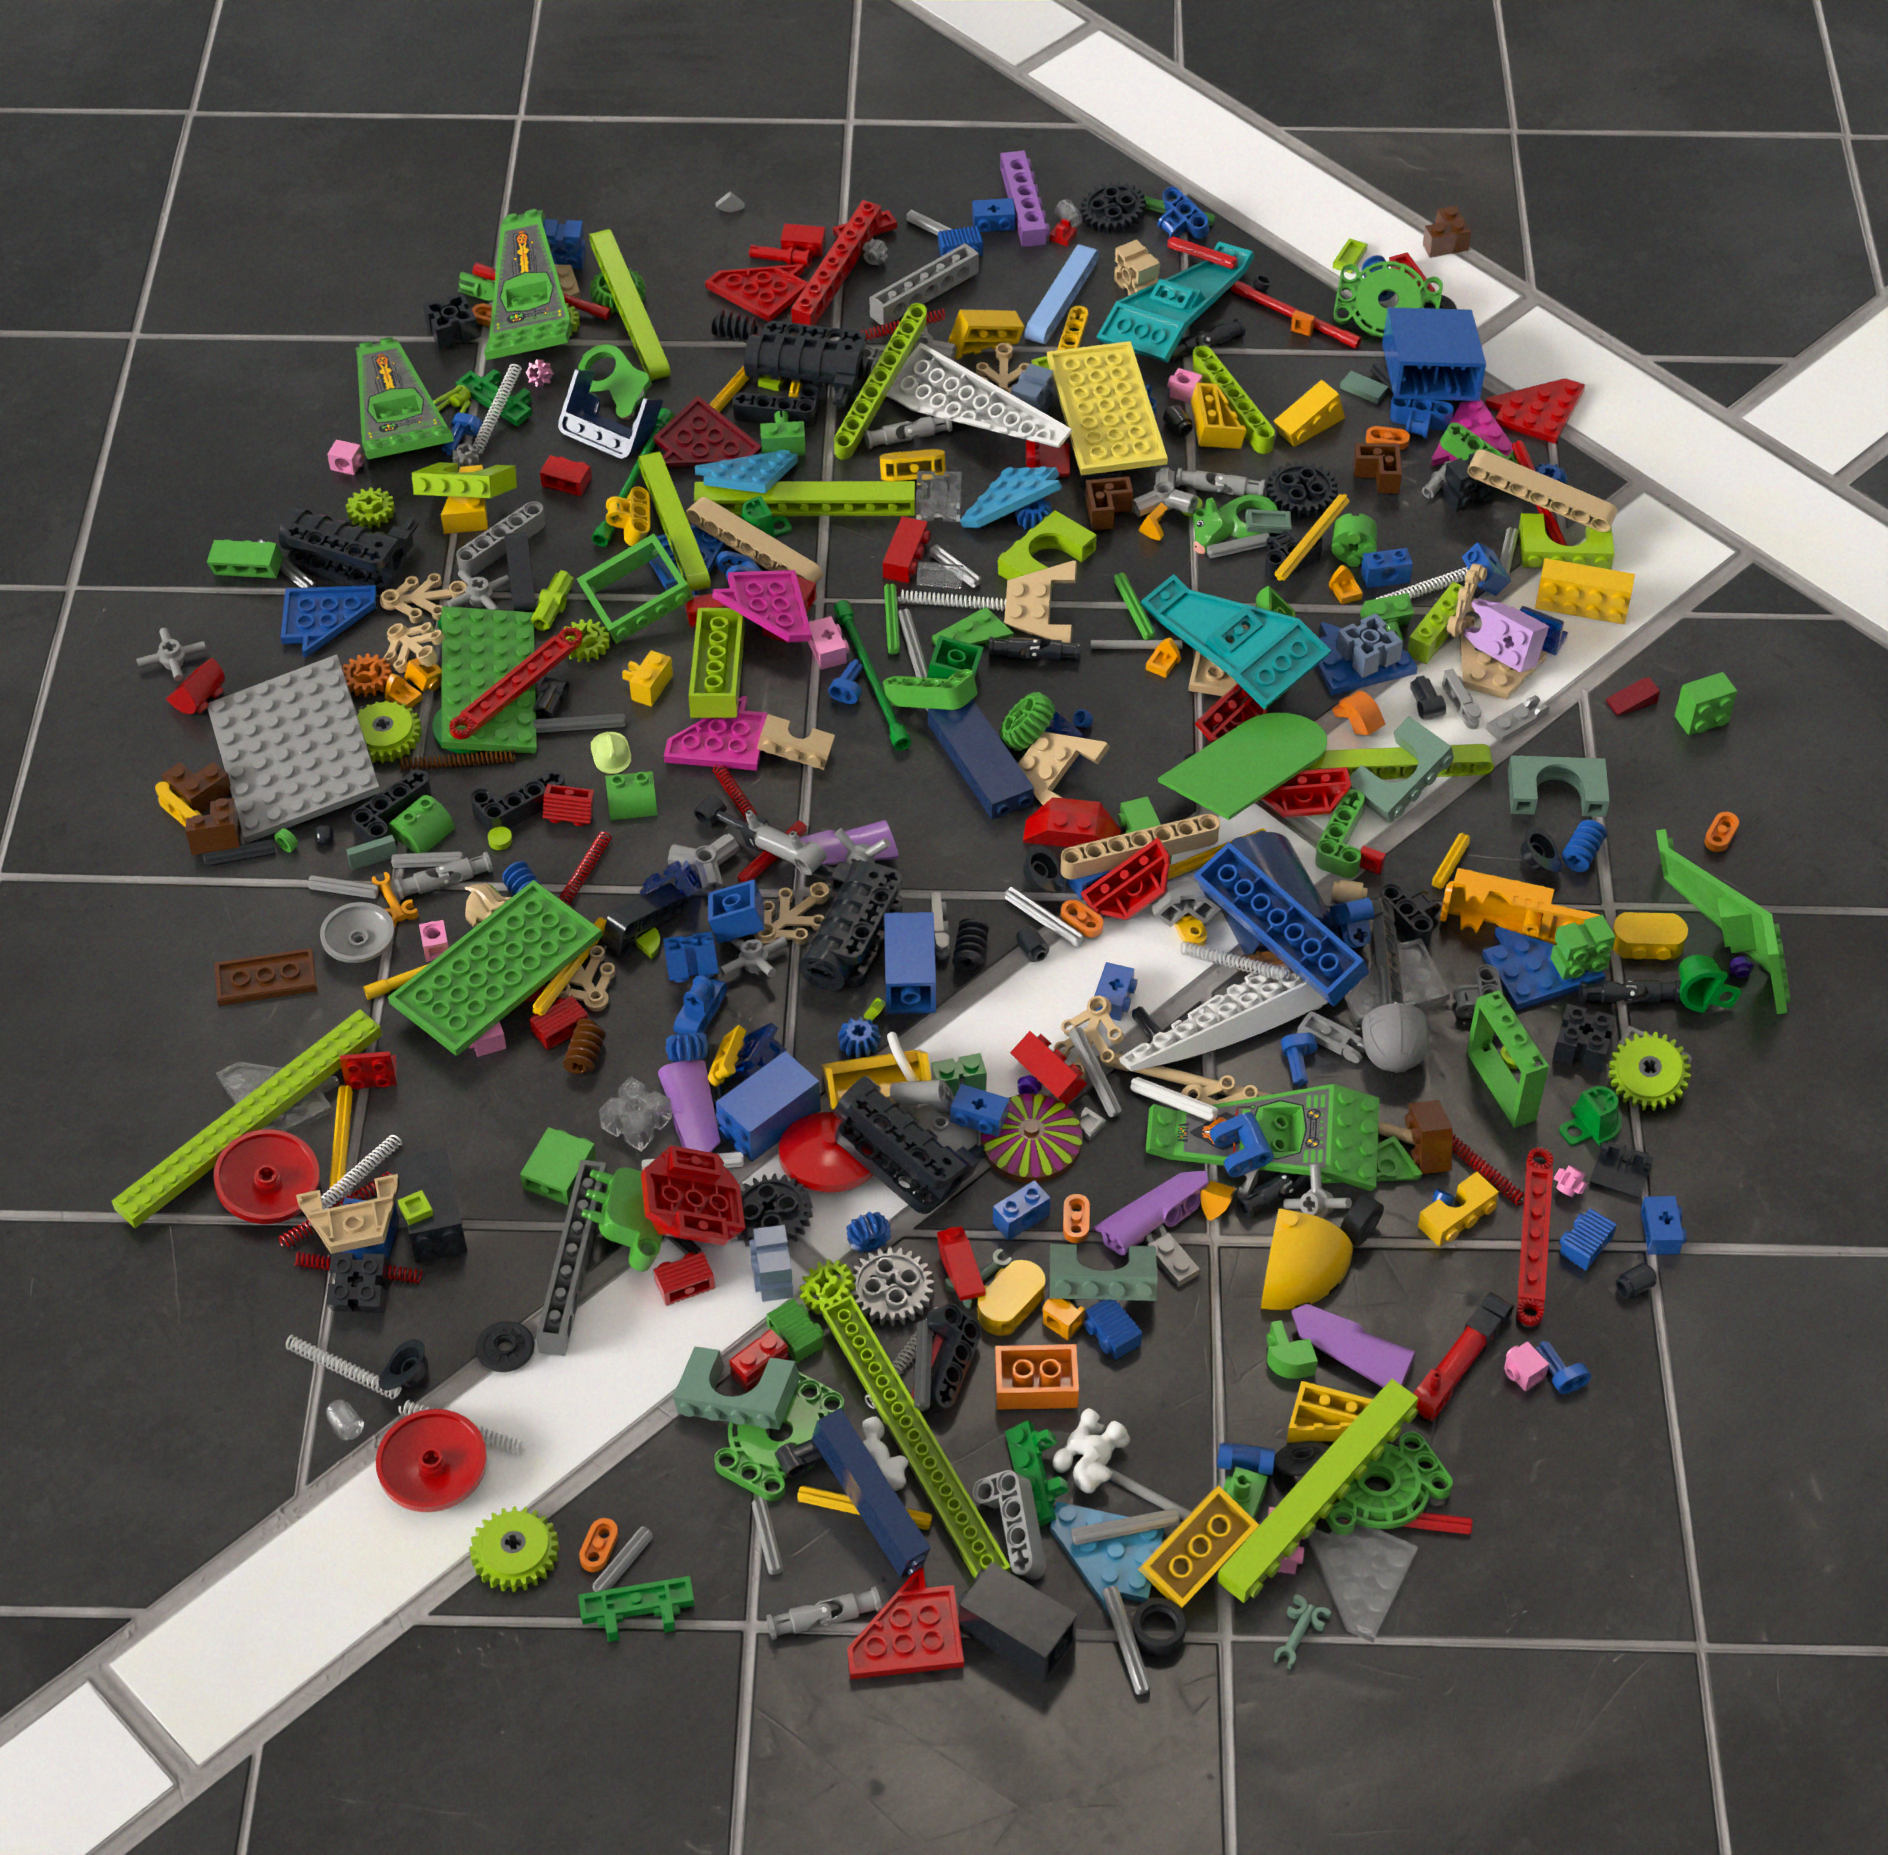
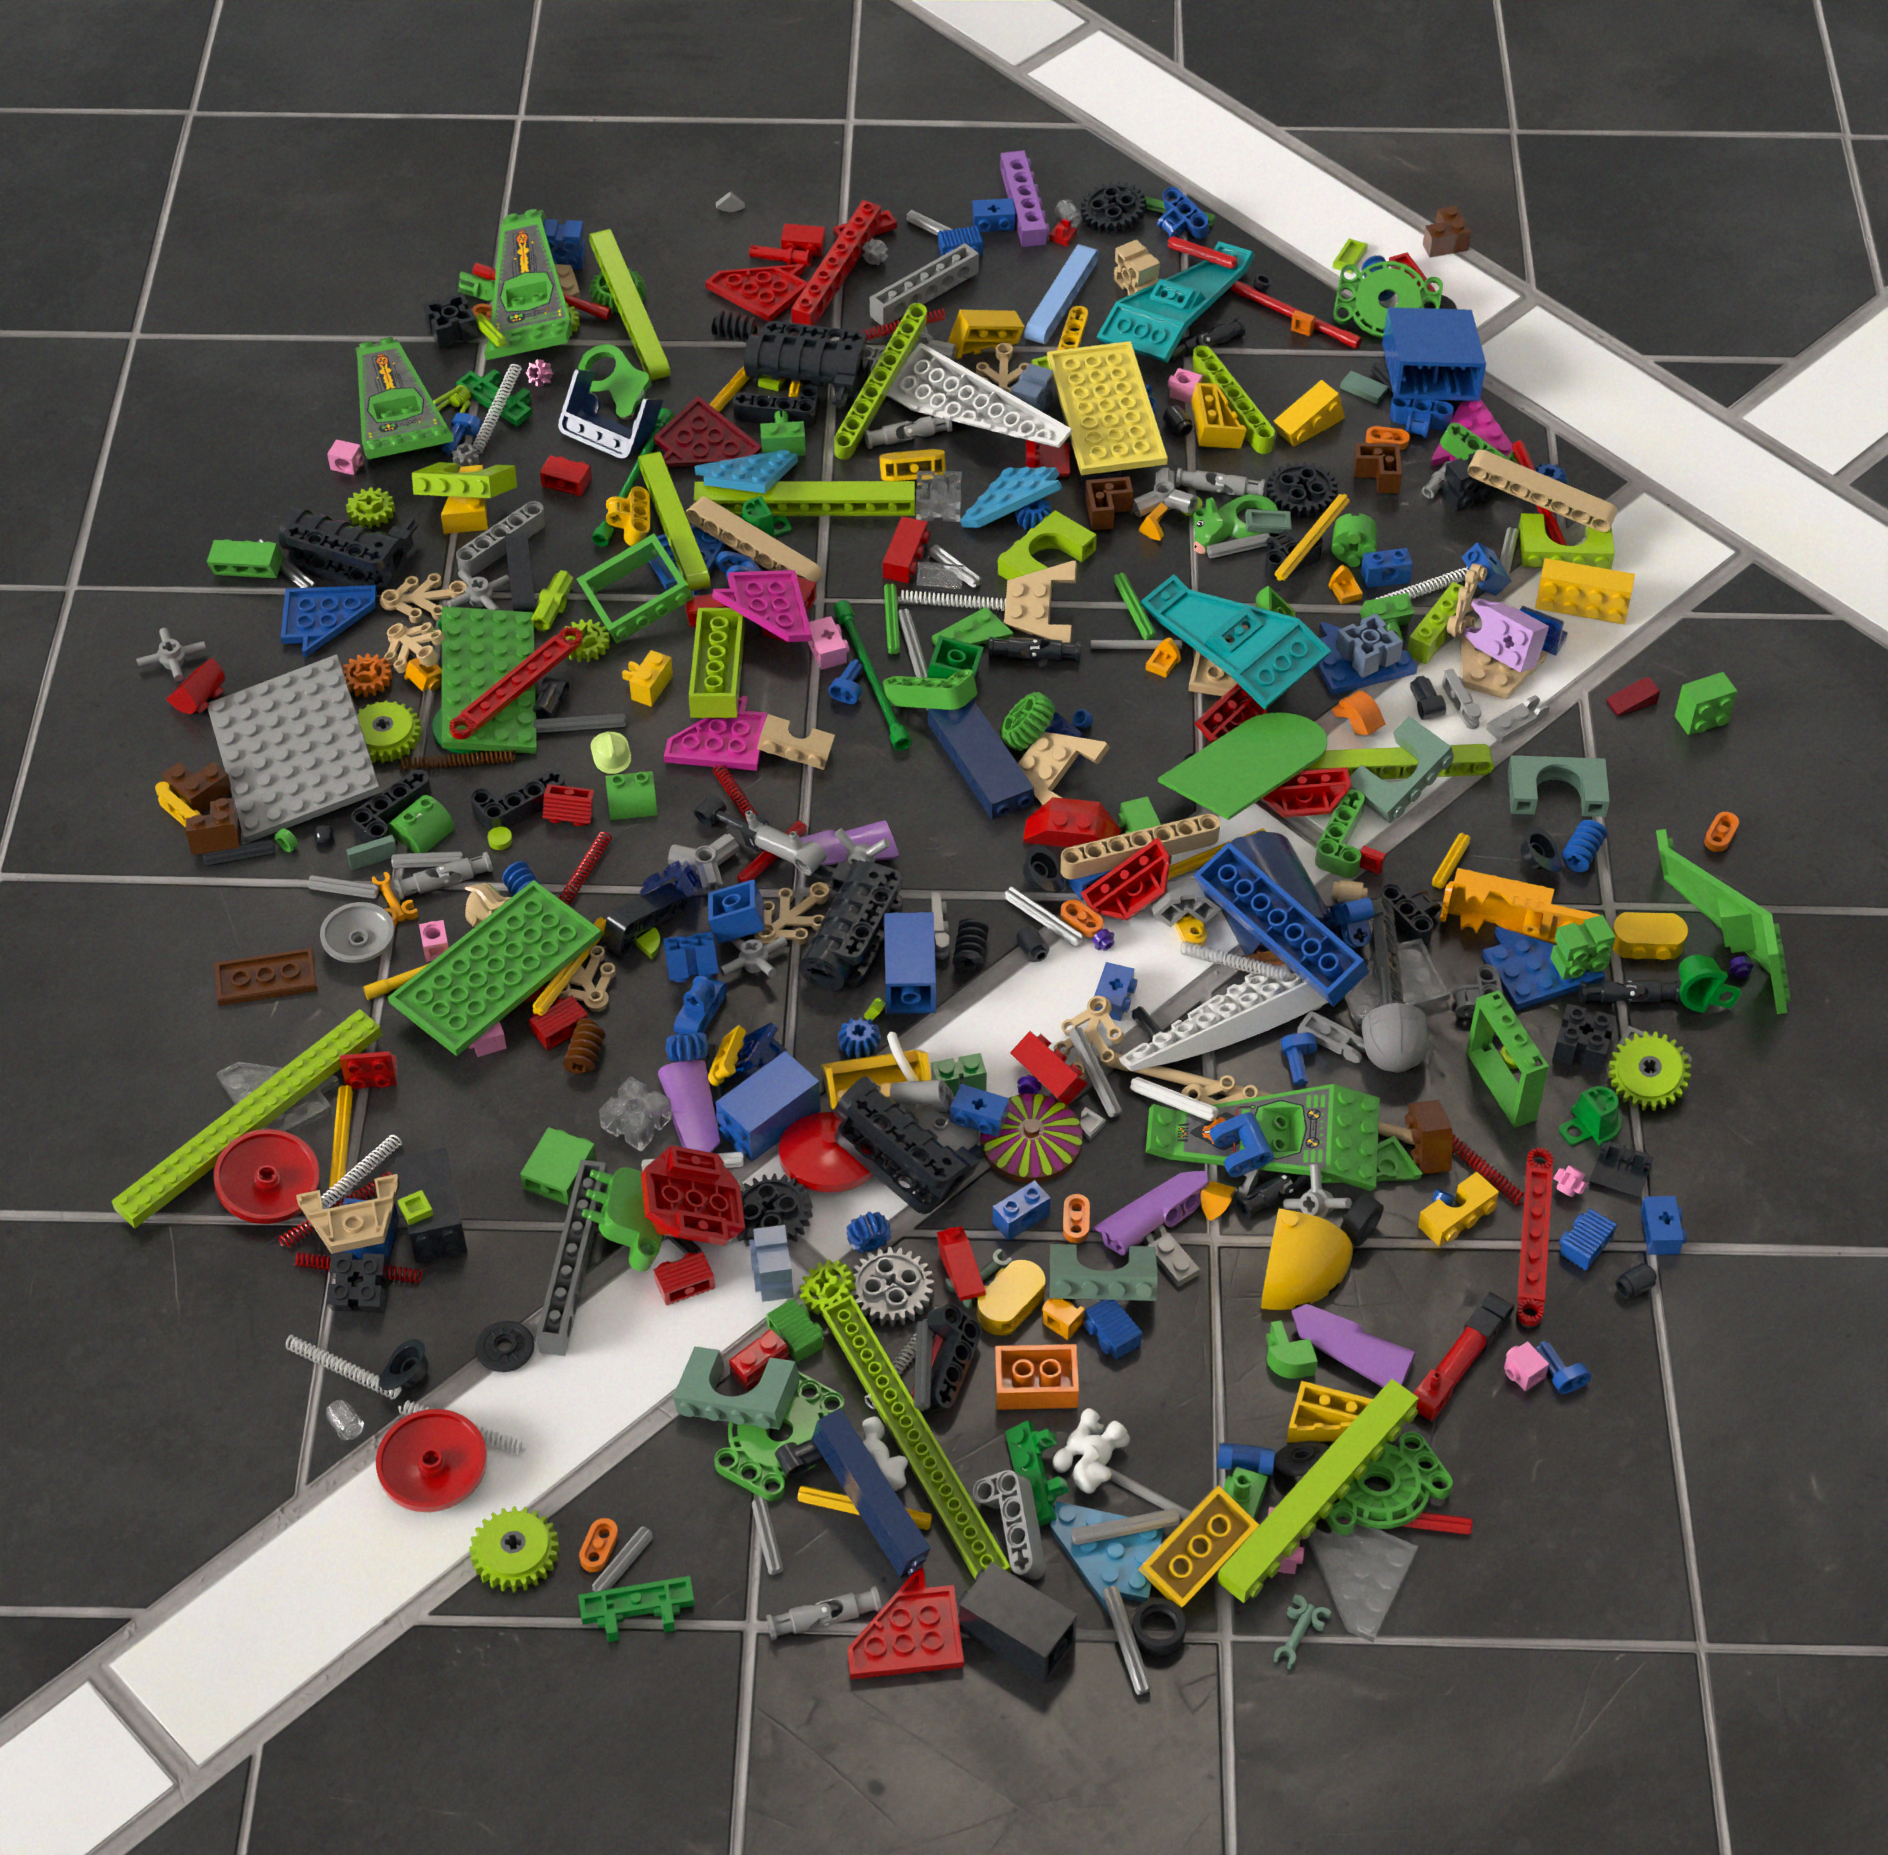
(399, 690): light orange tile -> none
(490, 331): none -> lime axle
(1103, 940): none -> dark purple plate
(1539, 409): red wing -> none

